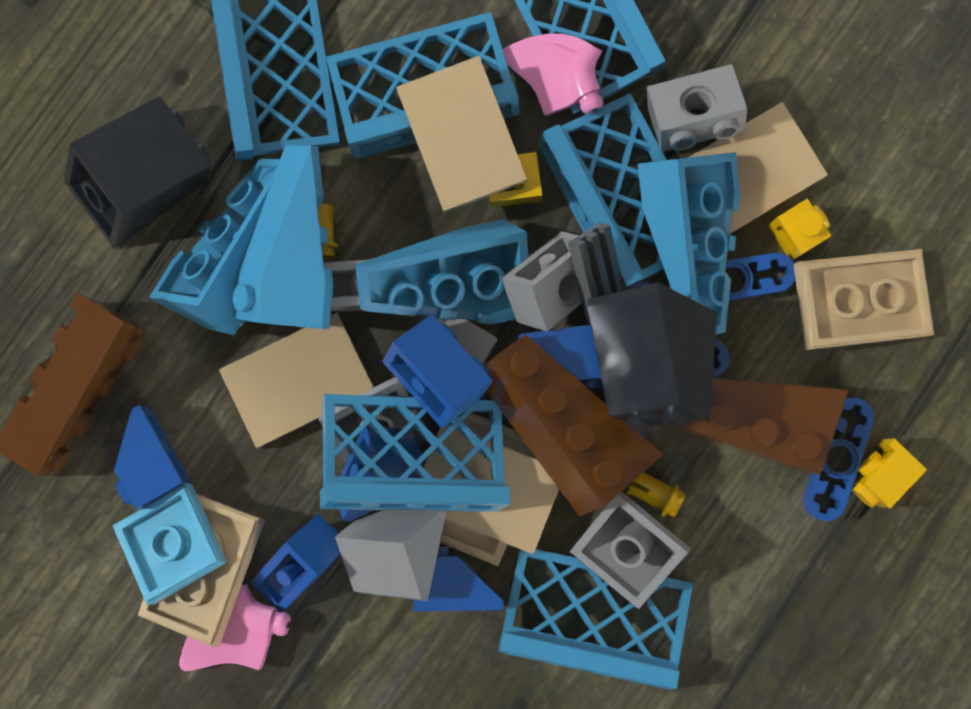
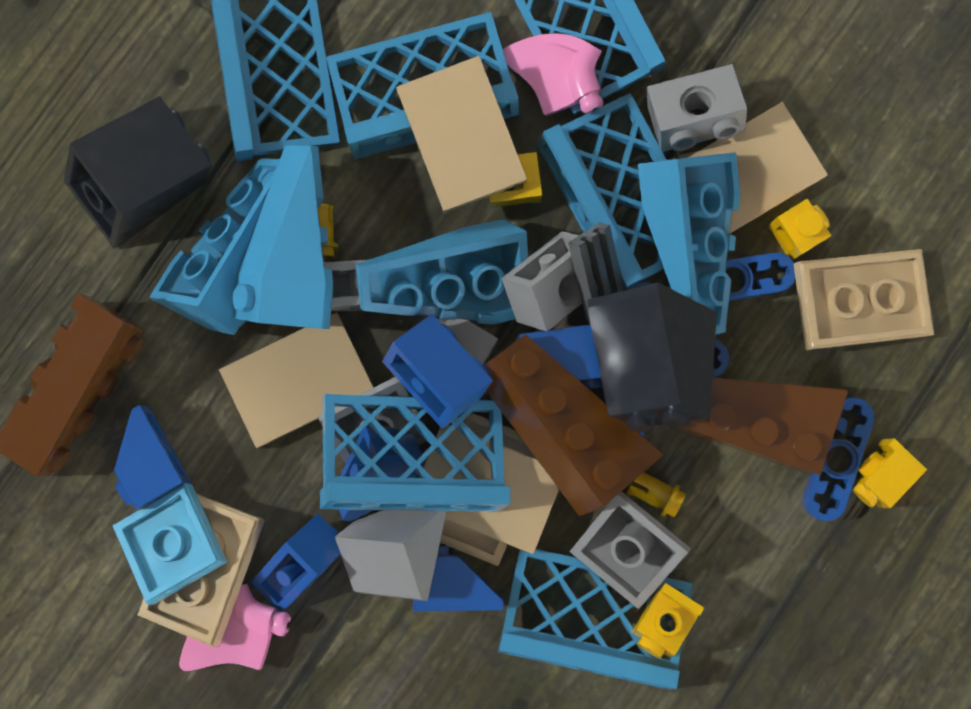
(672, 603): none -> yellow brick

